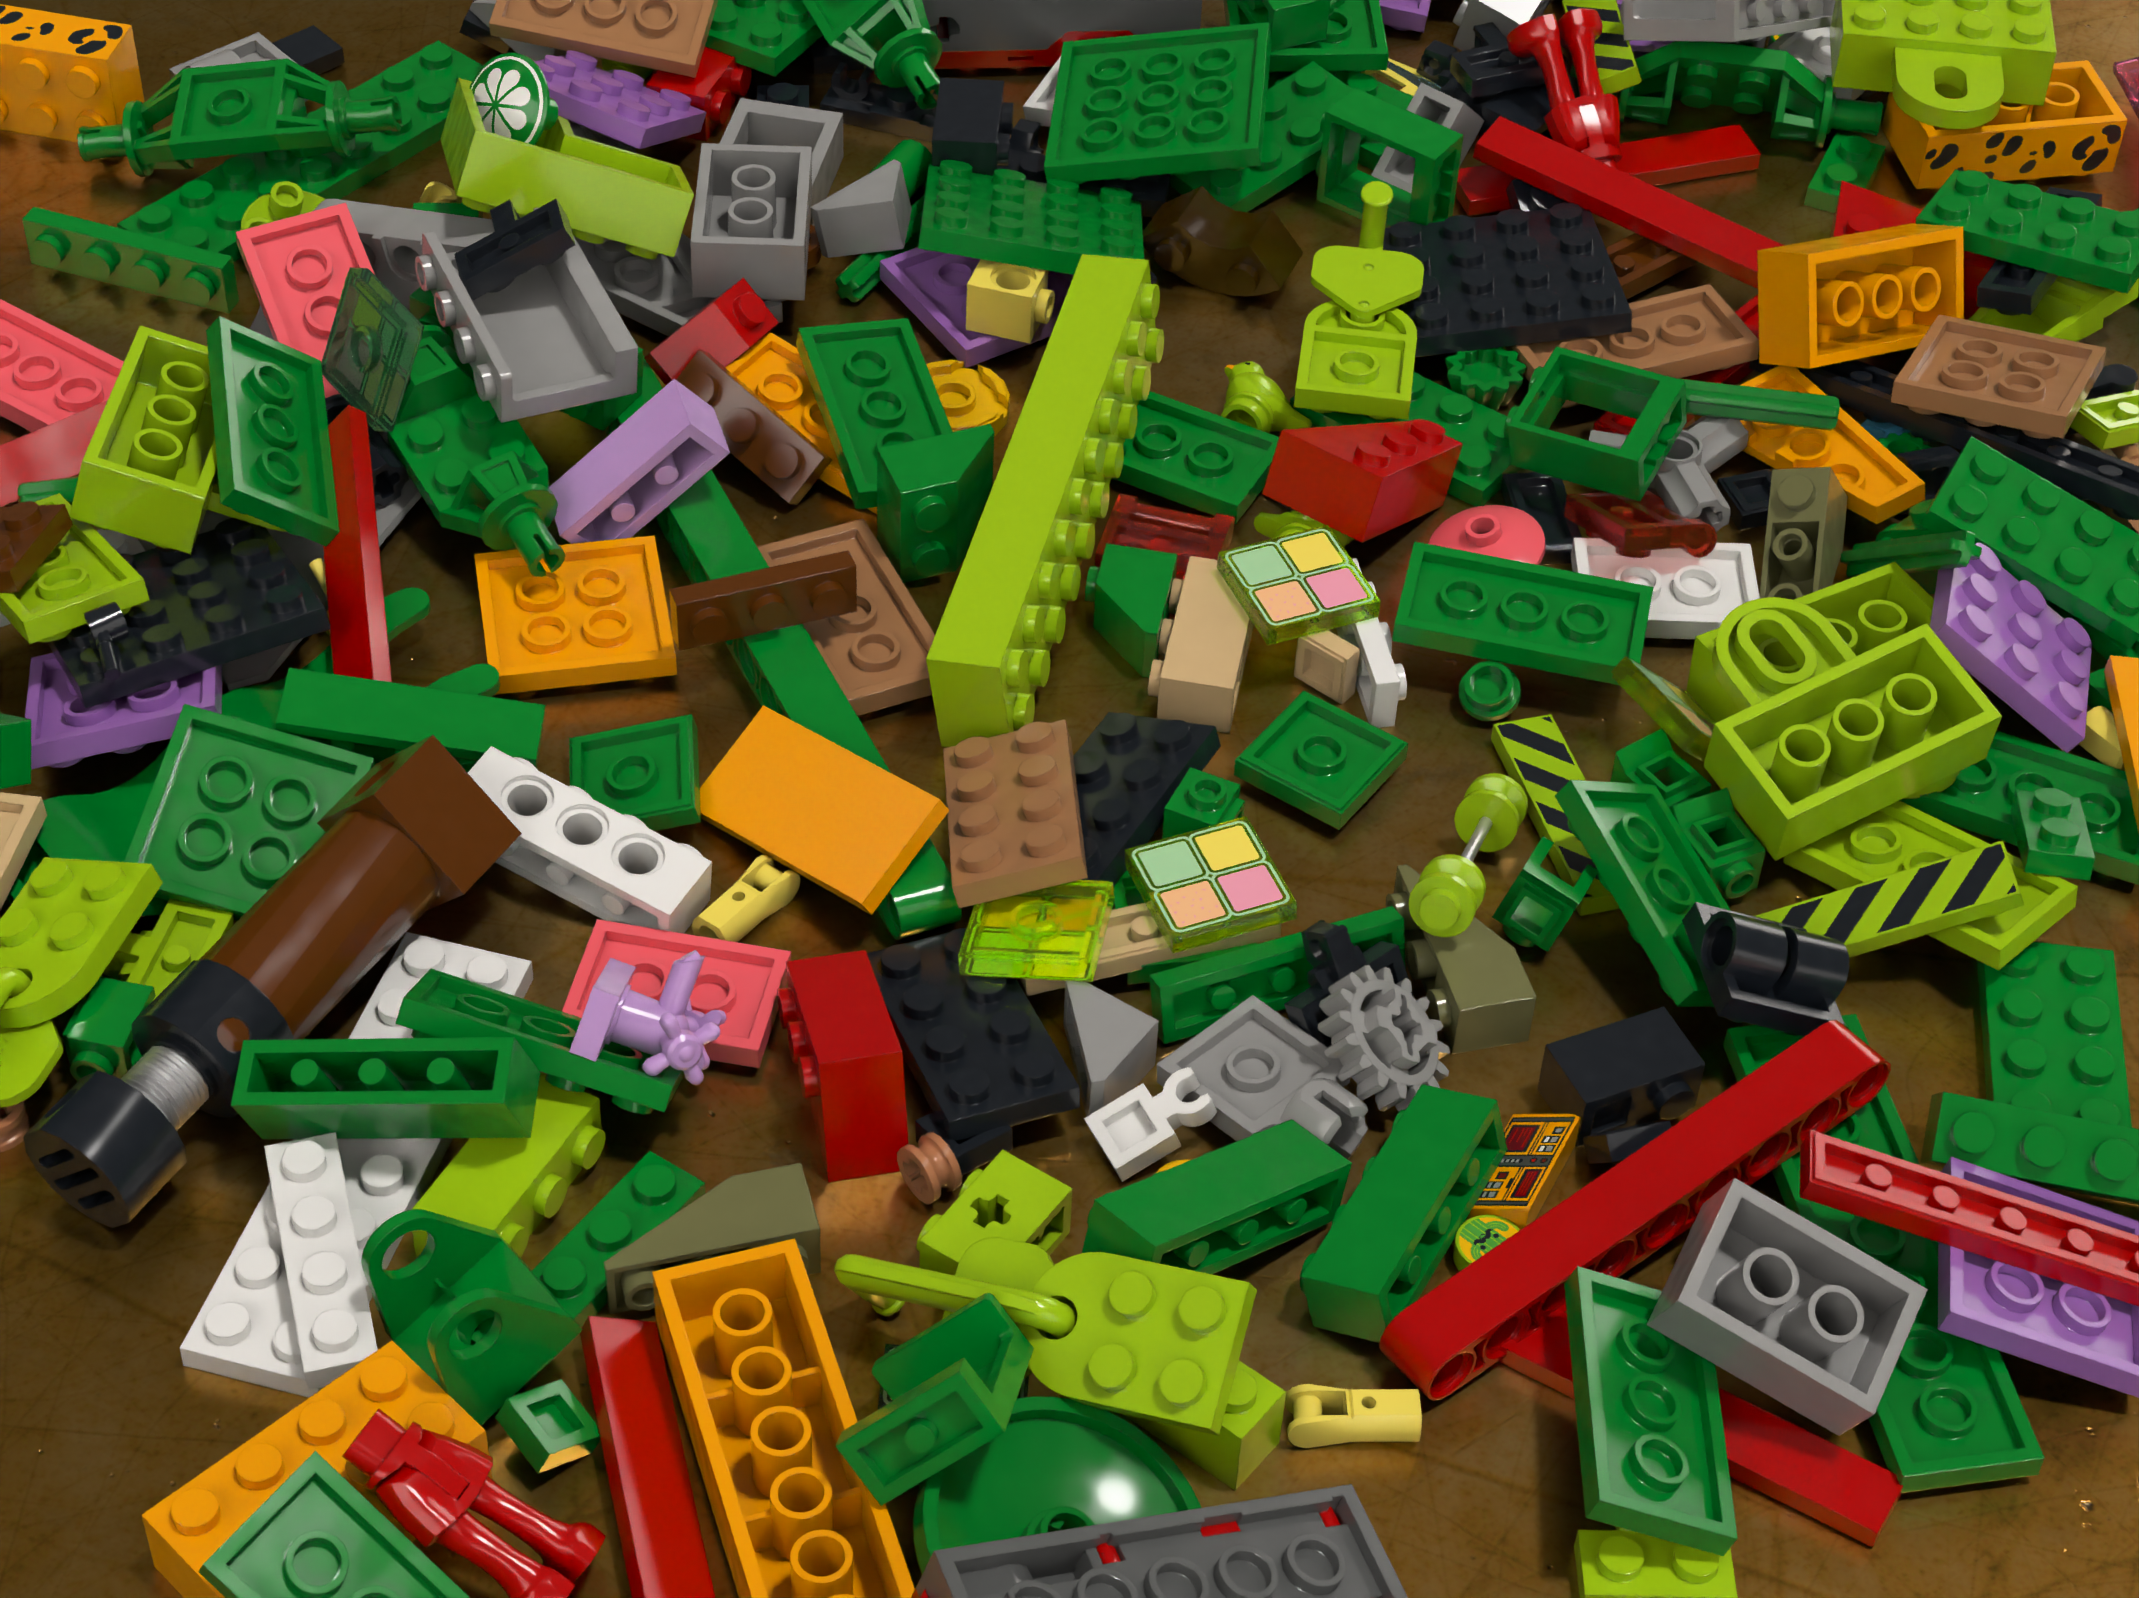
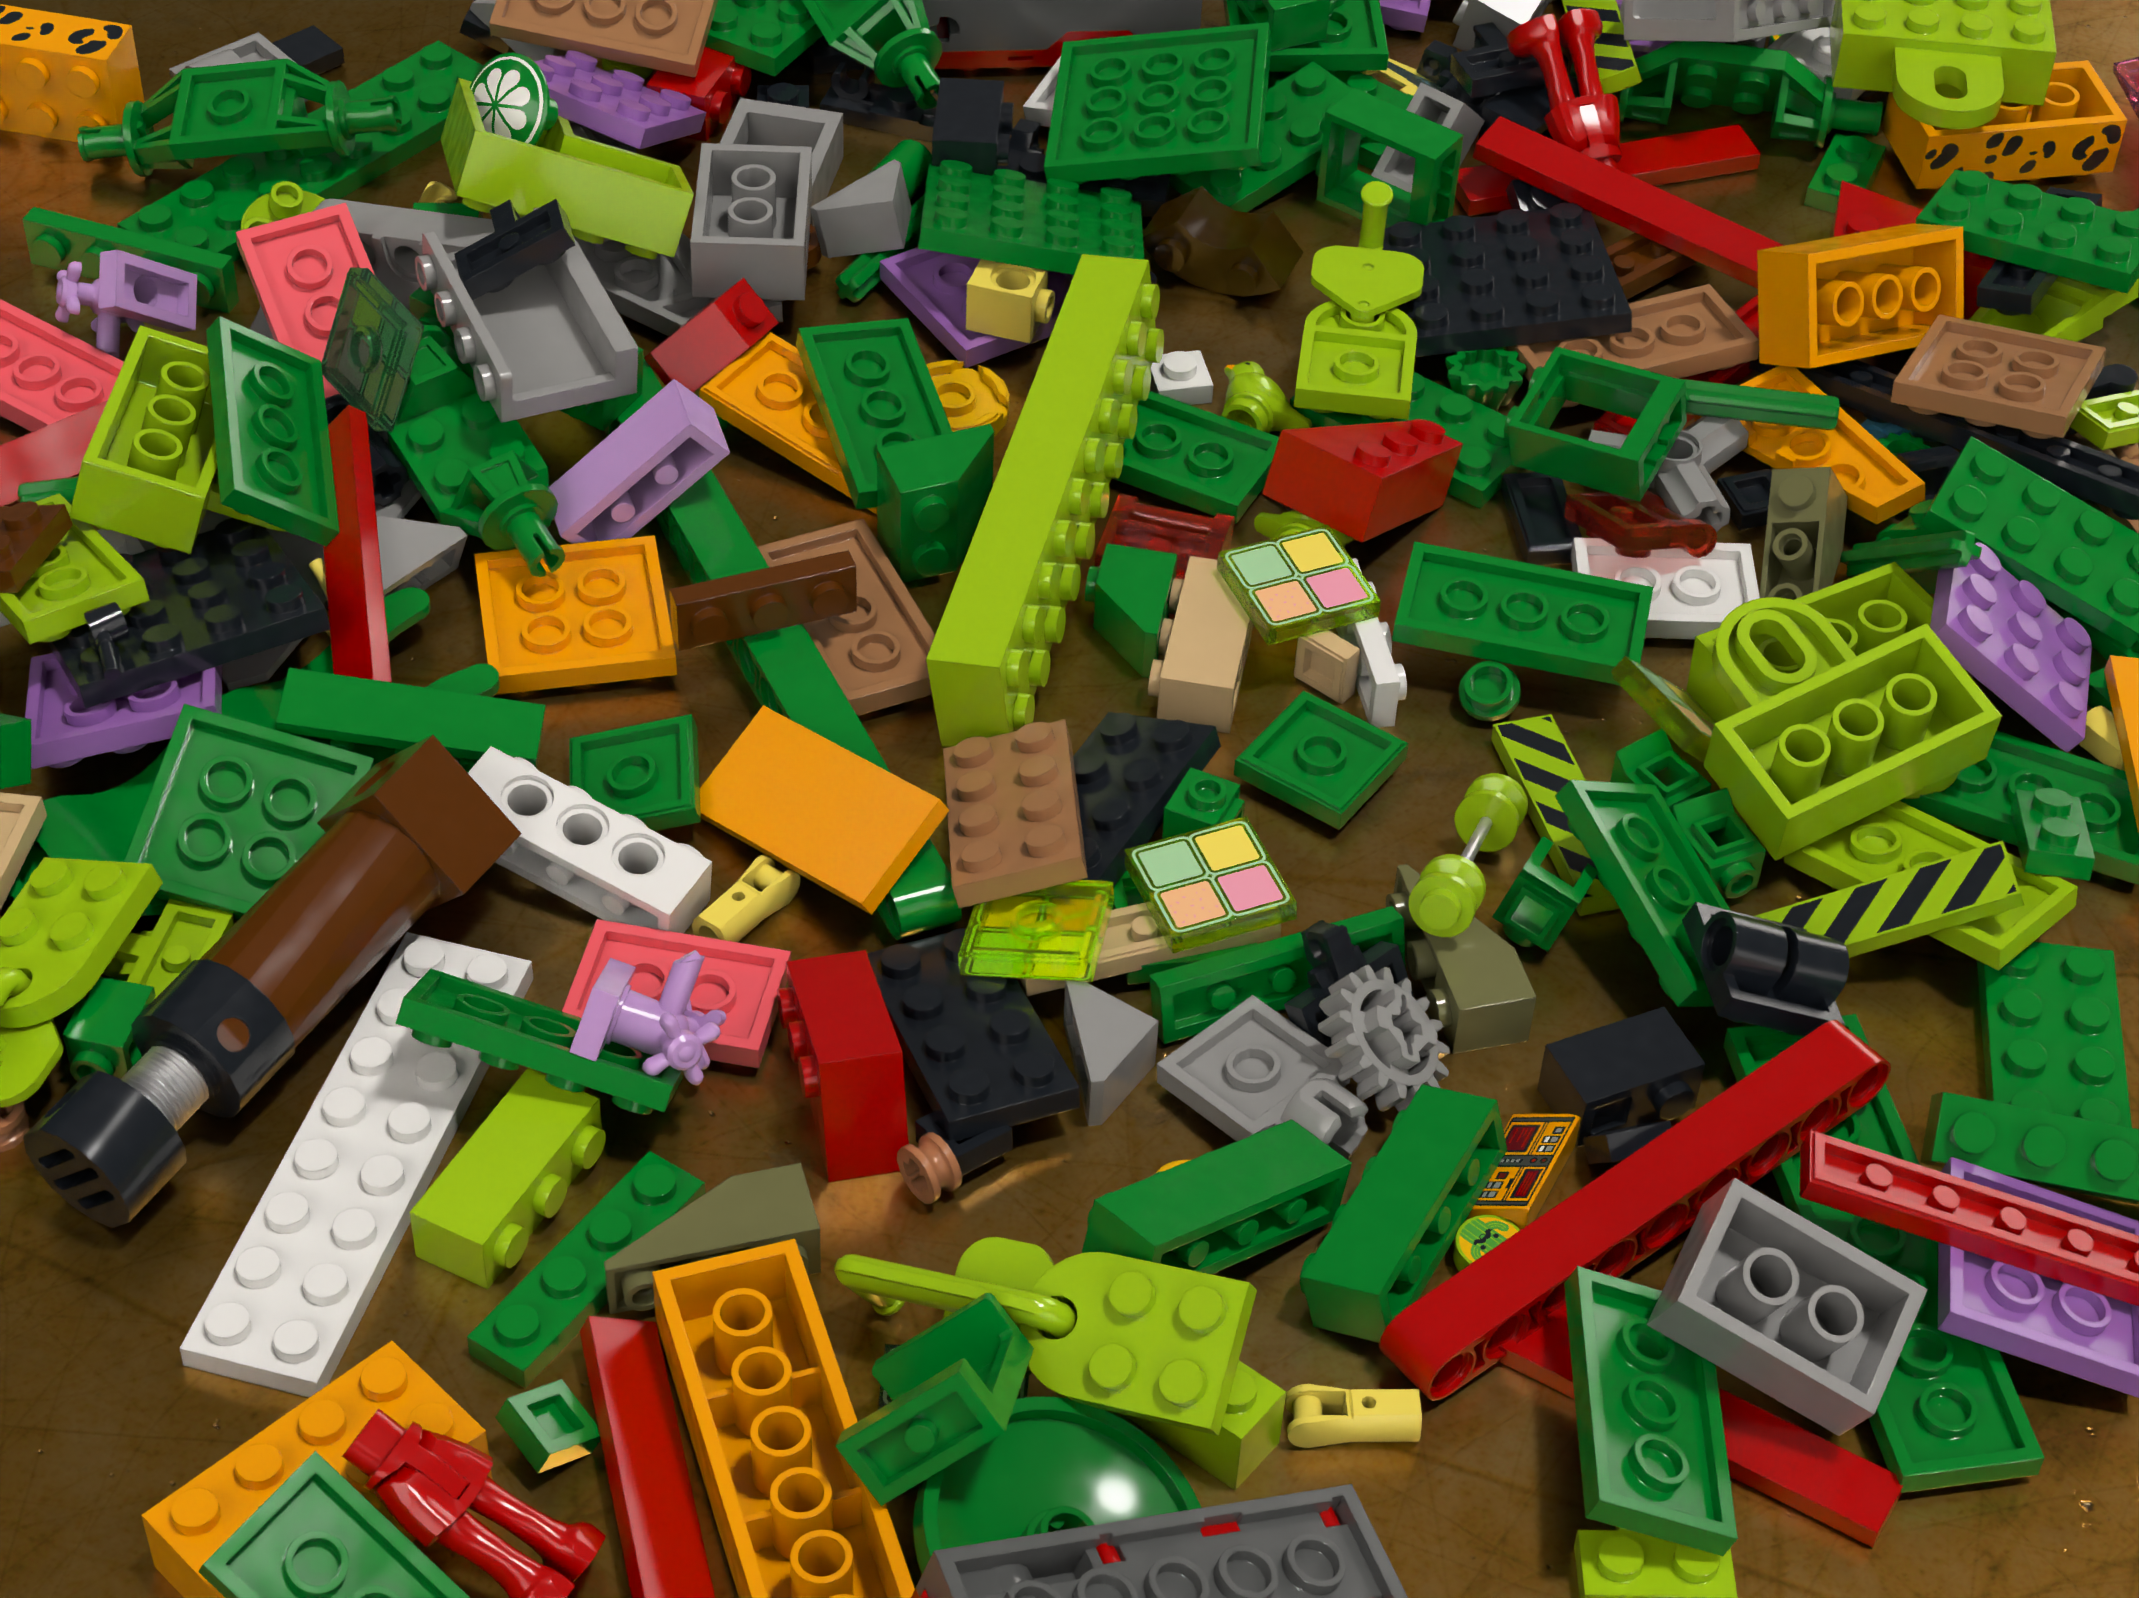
(131, 293): none -> lavender piece
(320, 1257): white plate -> none
(387, 1088): green brick -> none
(417, 552): none -> light grey slope
(452, 1289): green hose -> none
(755, 430): reddish brown plate -> none
(1000, 1201): lime brick -> none
(1141, 1127): white plate -> none
(1182, 377): none -> white plate
(1493, 532): coral dish -> none

